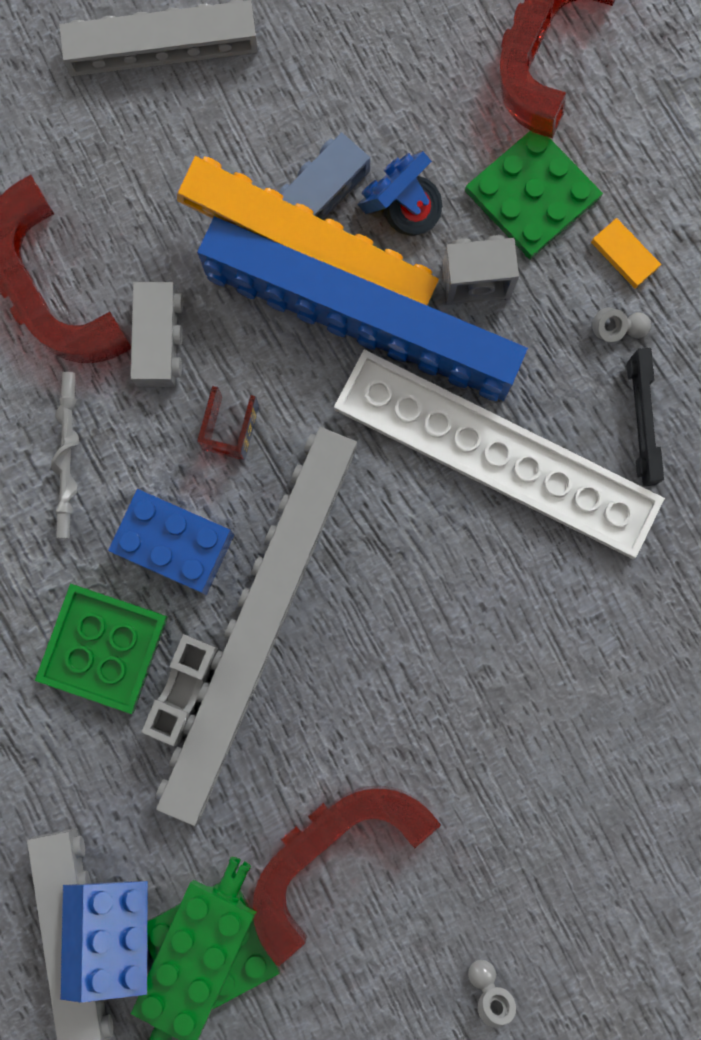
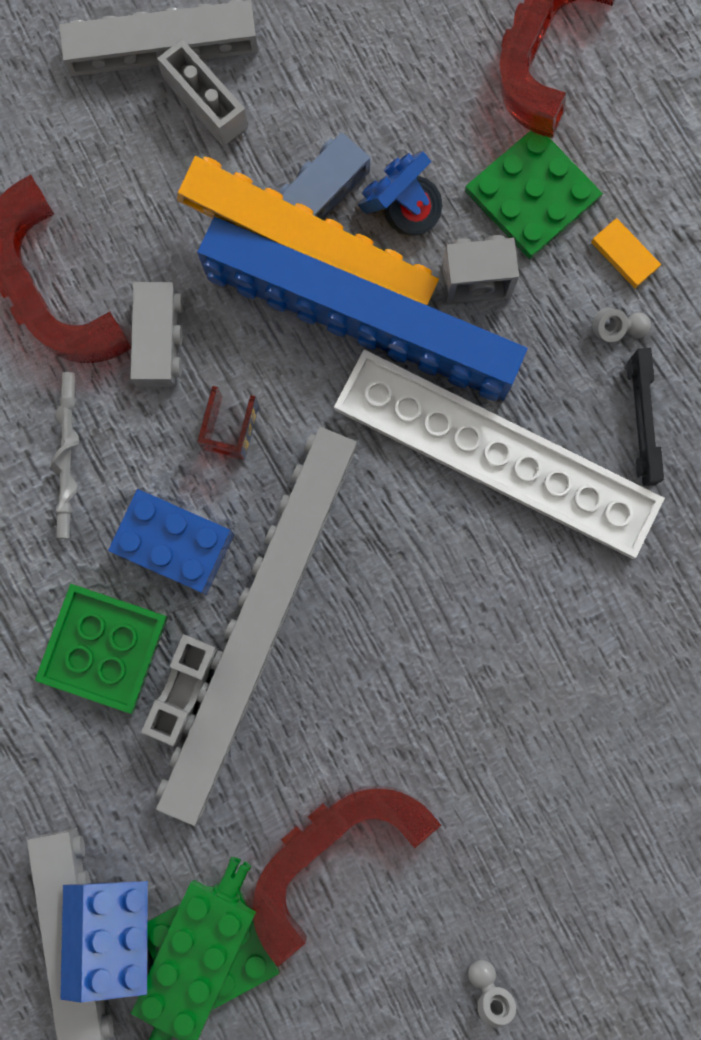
(202, 92): none -> light grey brick

